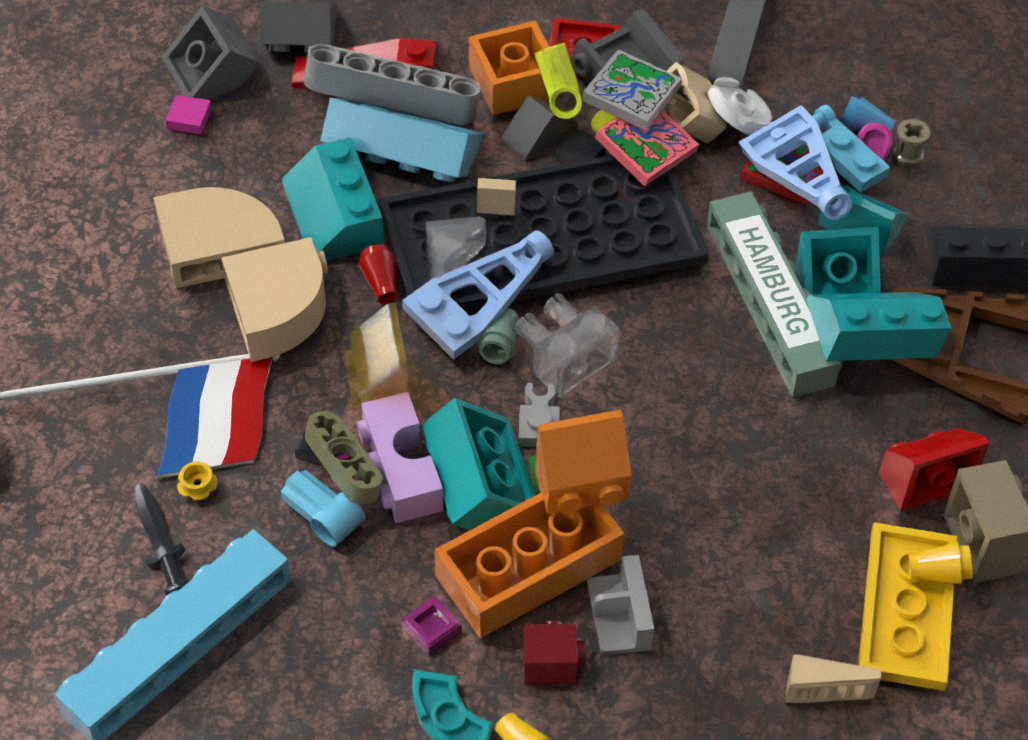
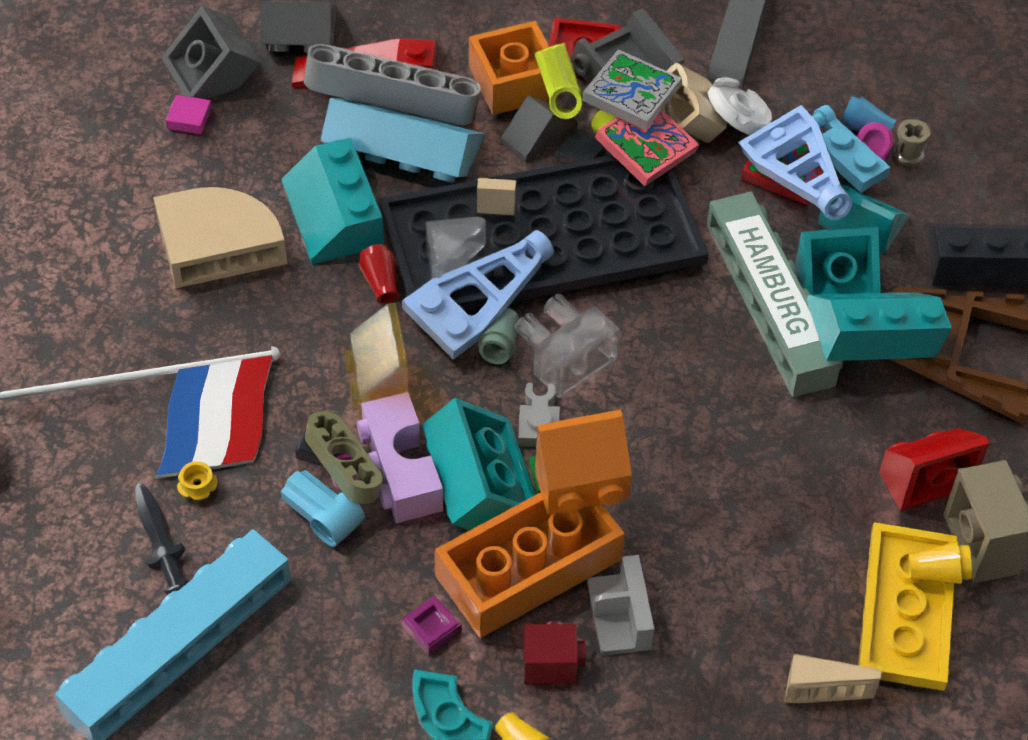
(277, 295): tan brick -> none

